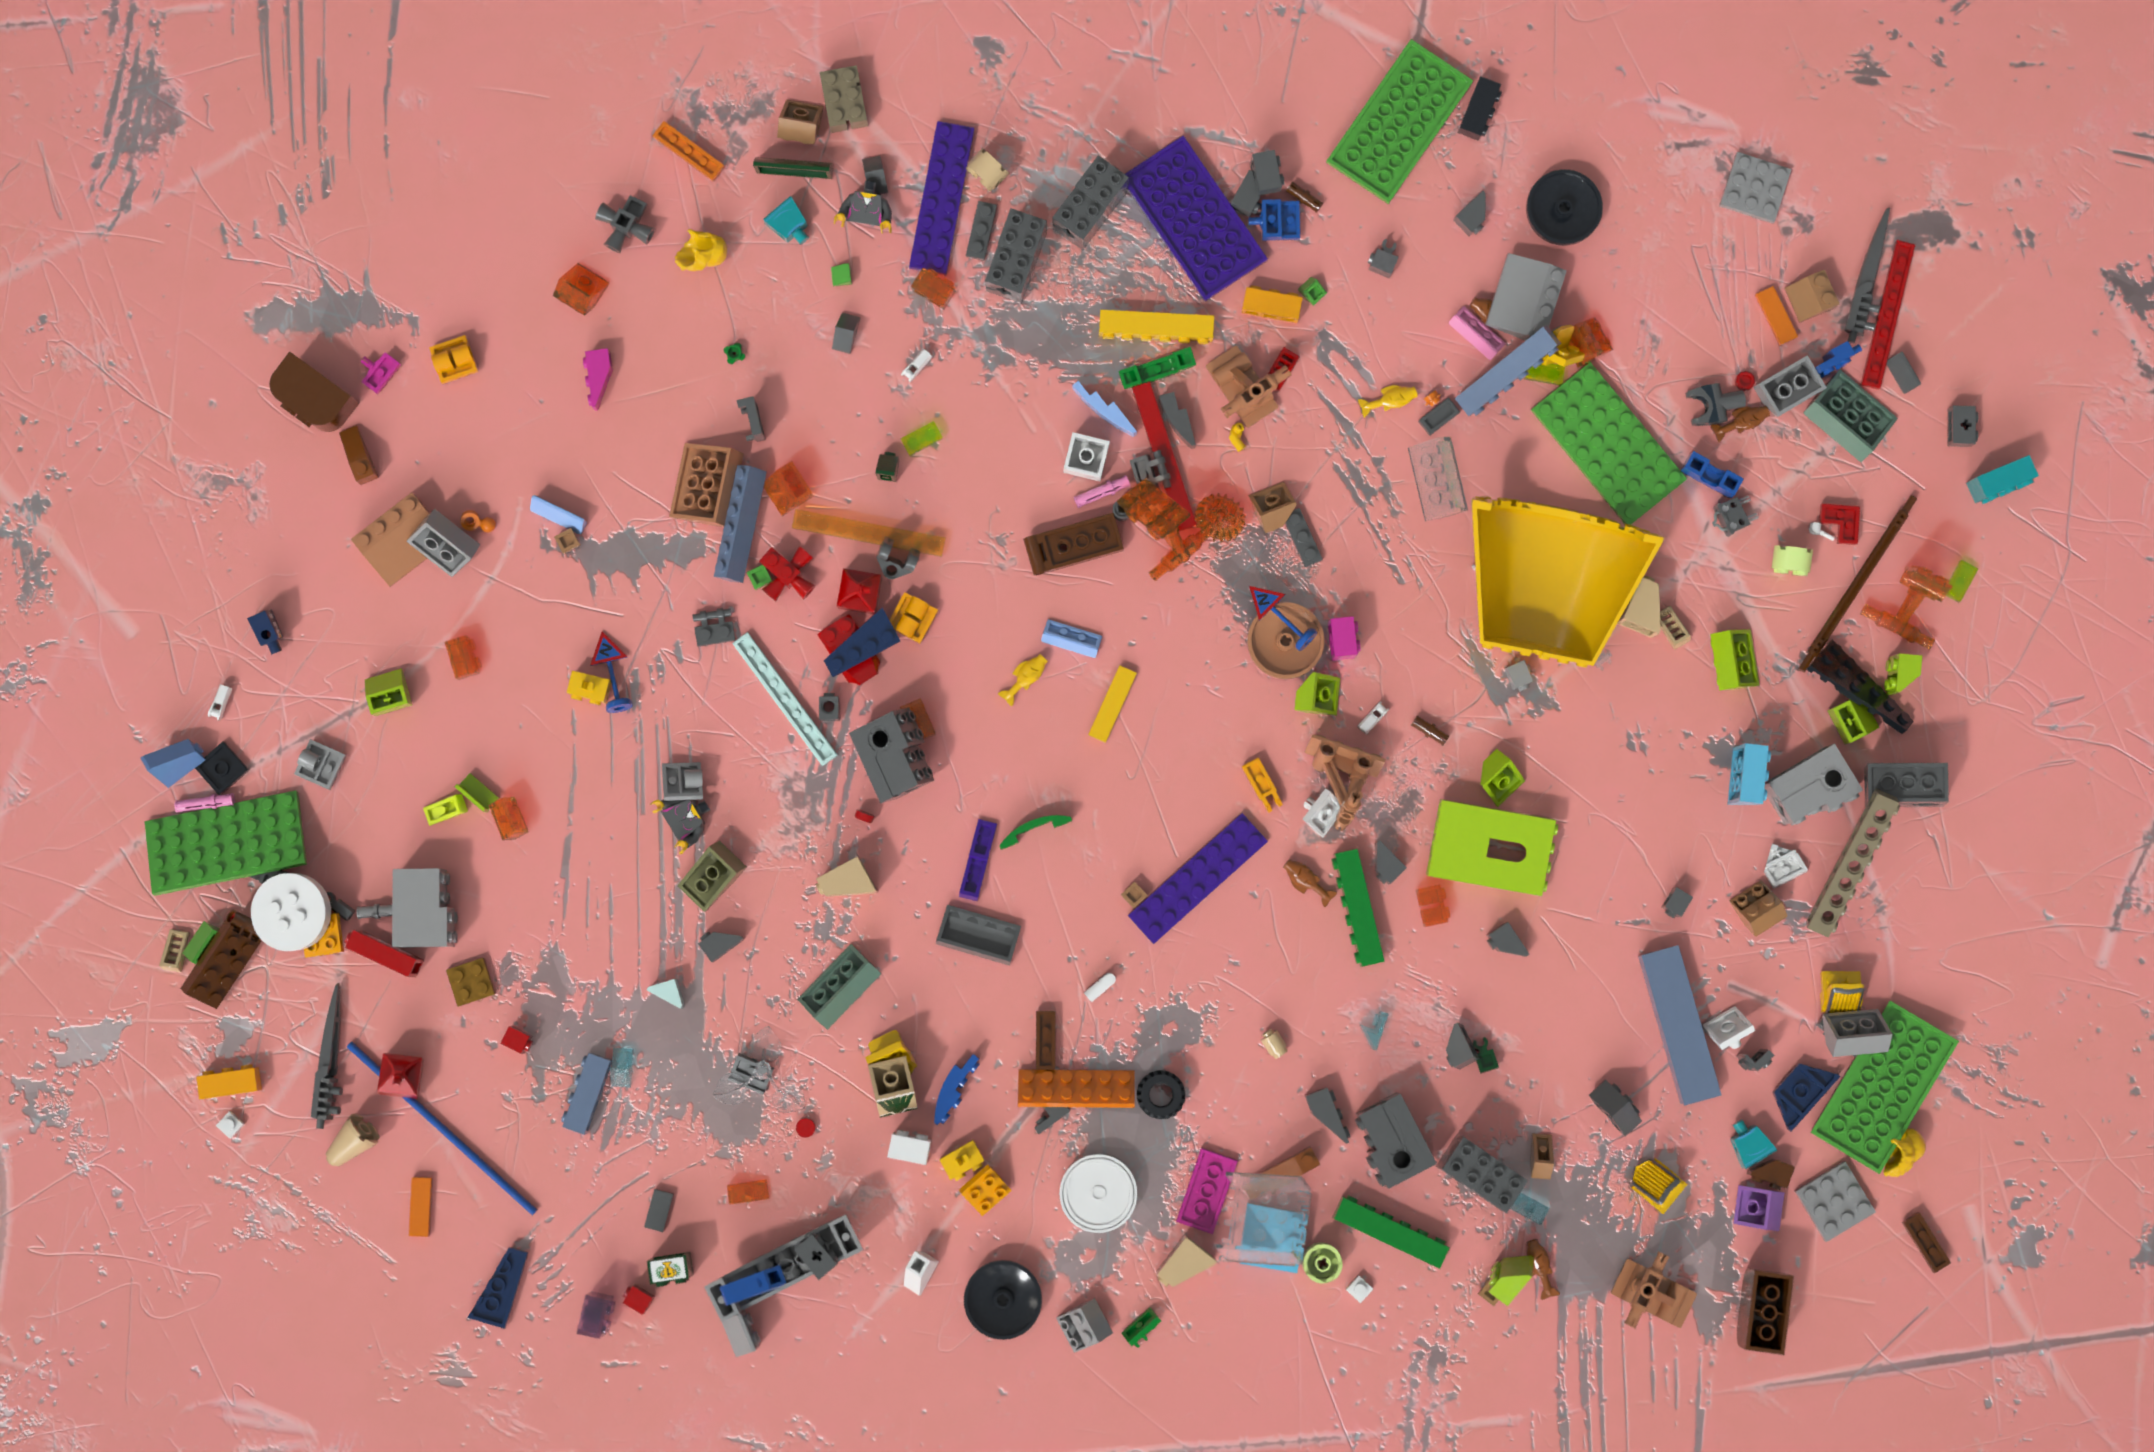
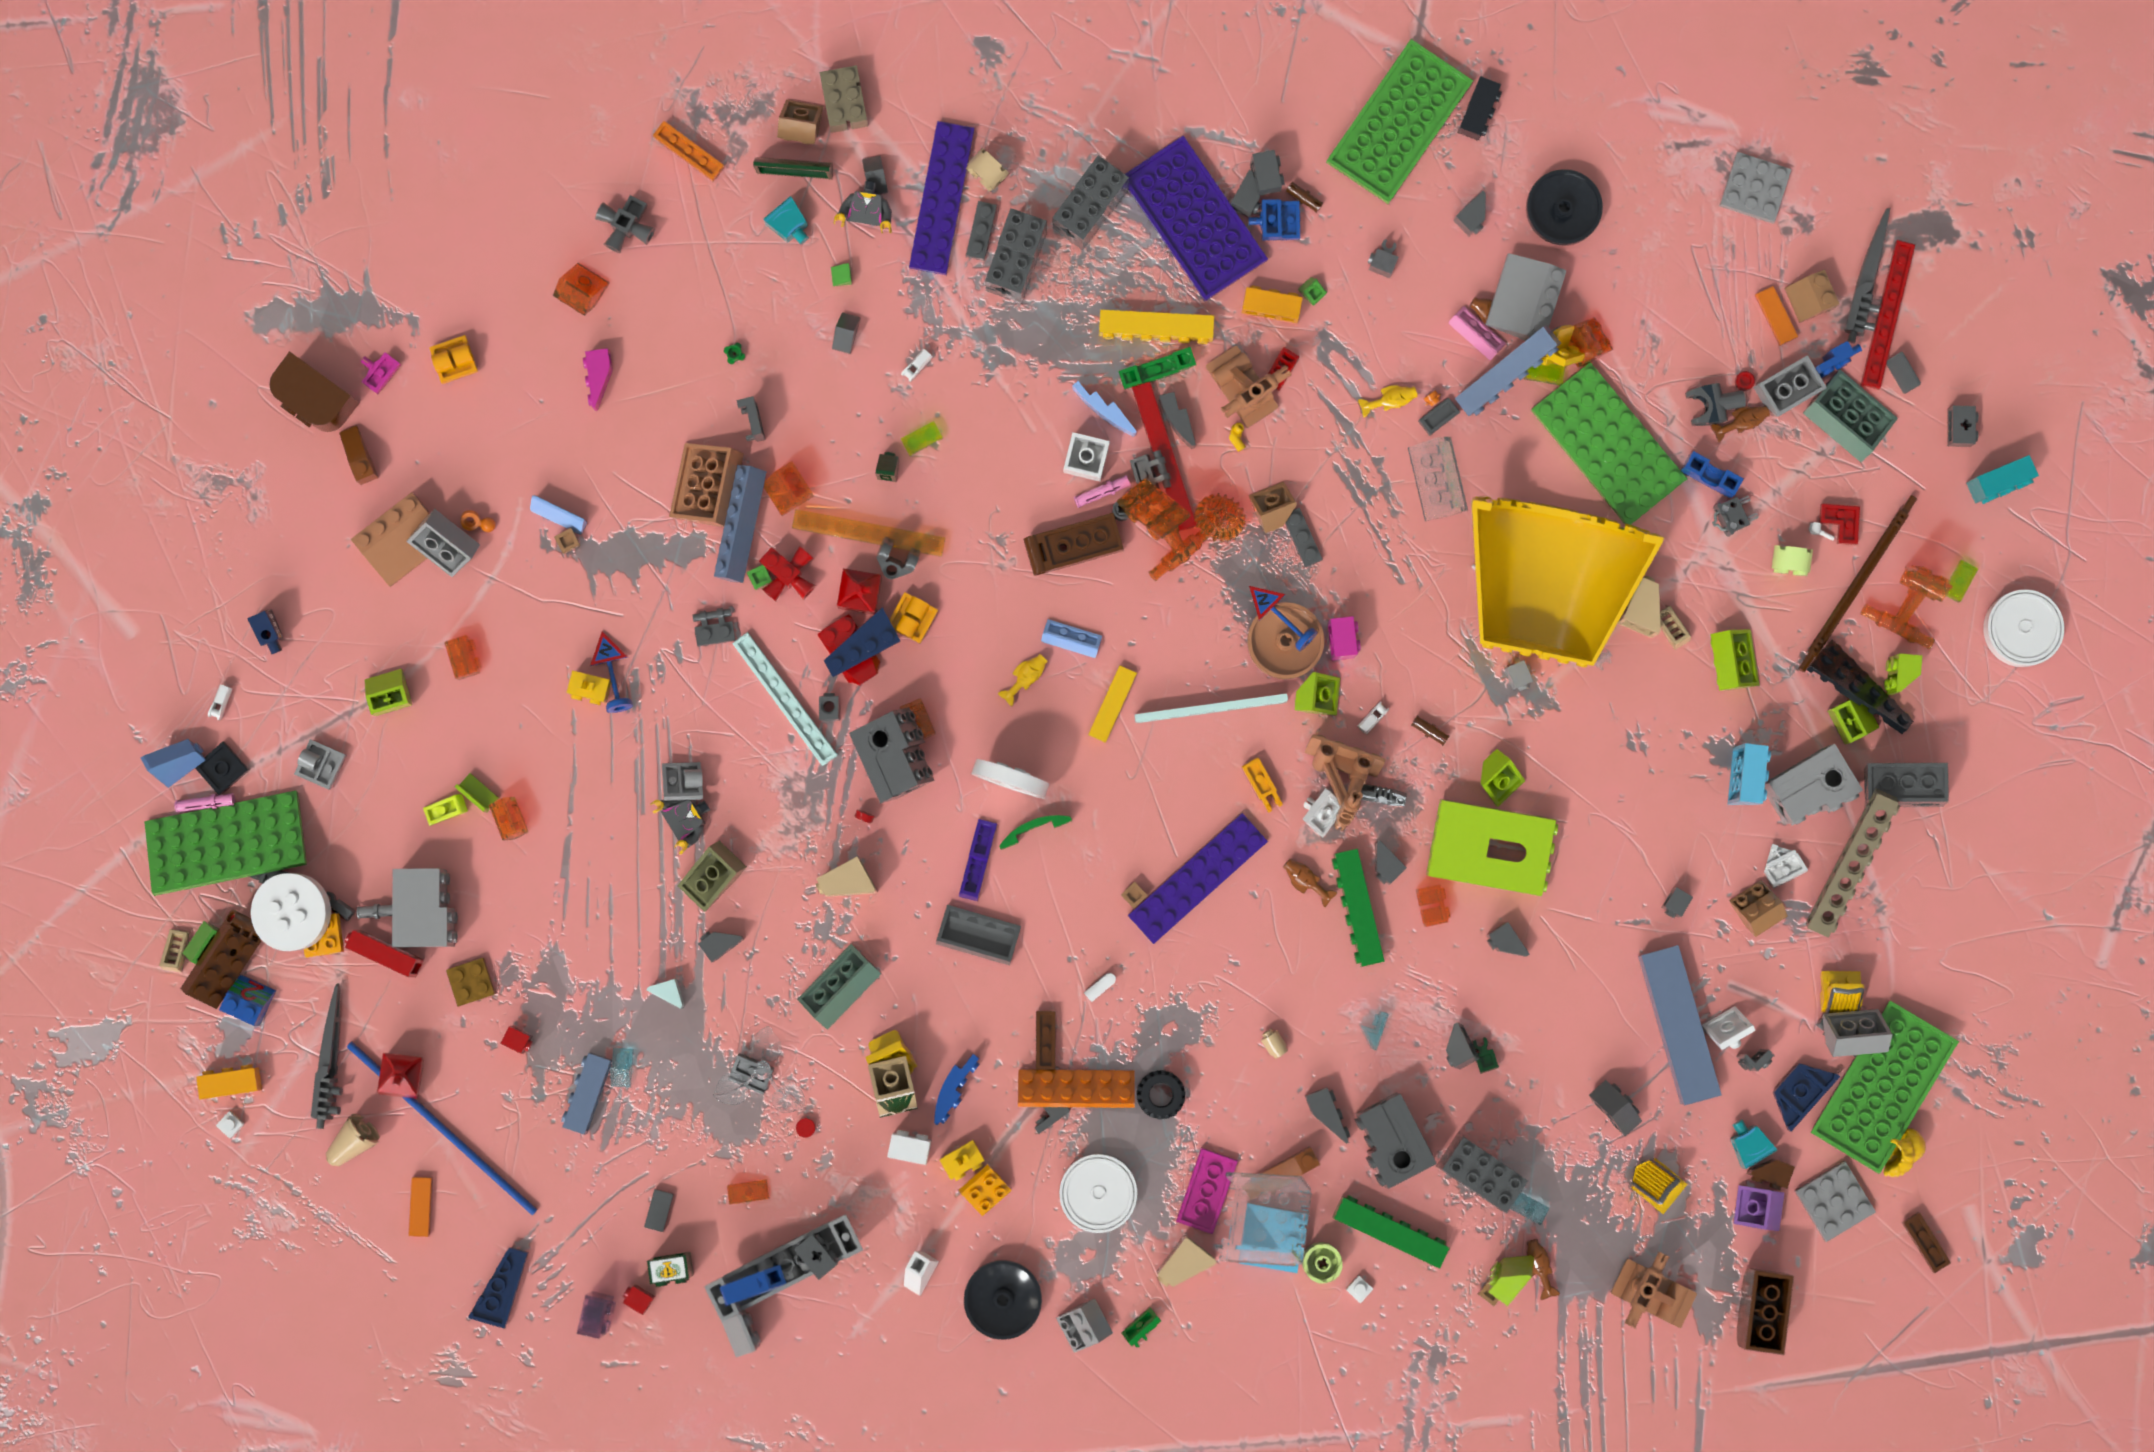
(247, 1000): none -> blue slope
(701, 251): yellow hair -> none
(933, 287): clear orange brick -> none
(1010, 778): none -> white brick
(1211, 708): none -> light aqua tile
(1383, 795): none -> dark grey hinge
(1541, 1156): medium nougat slope -> none
(2023, 628): none -> white brick

